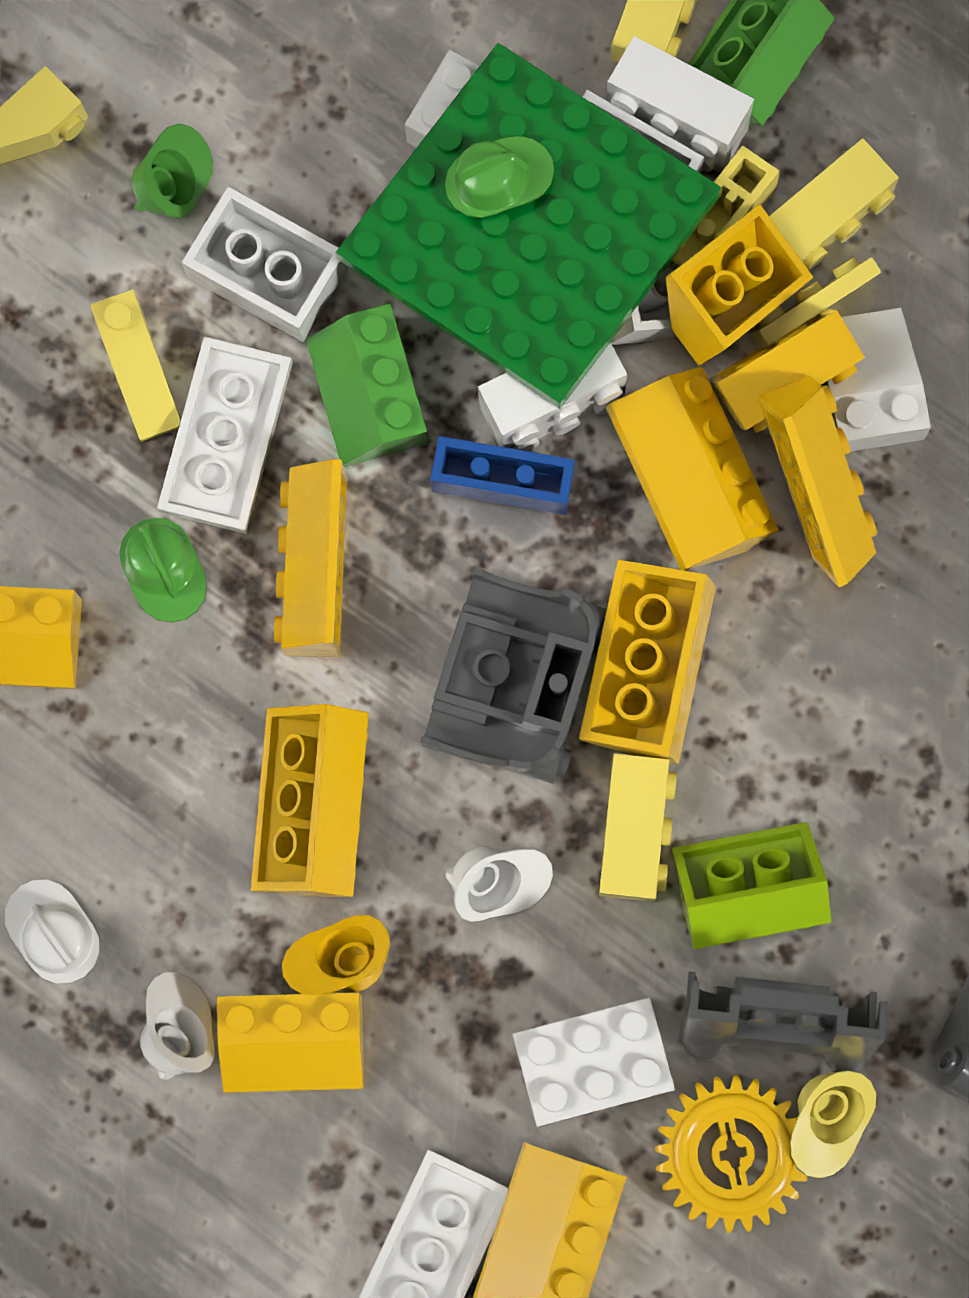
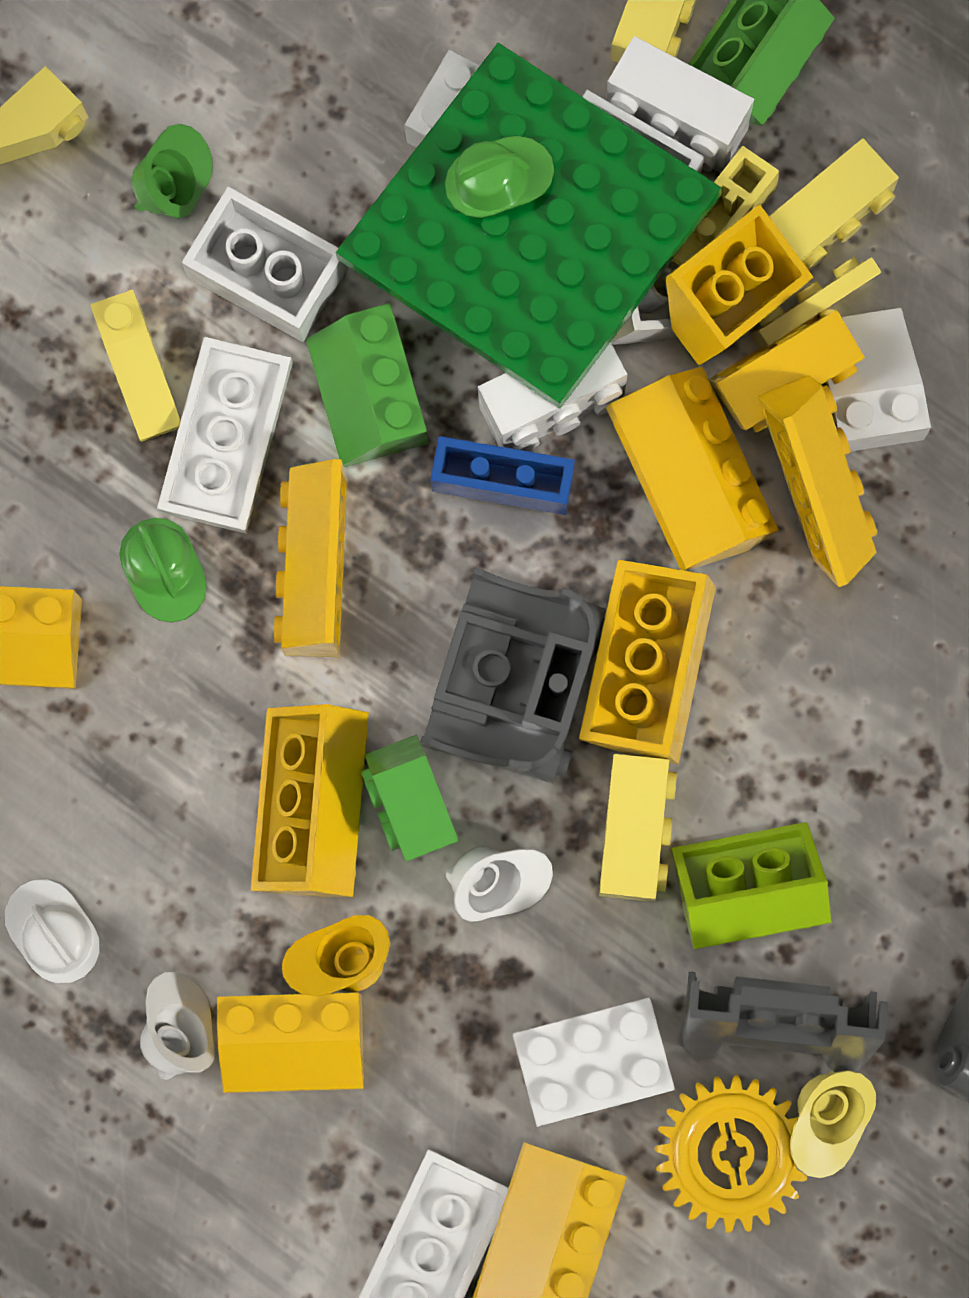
(412, 801): none -> bright green brick

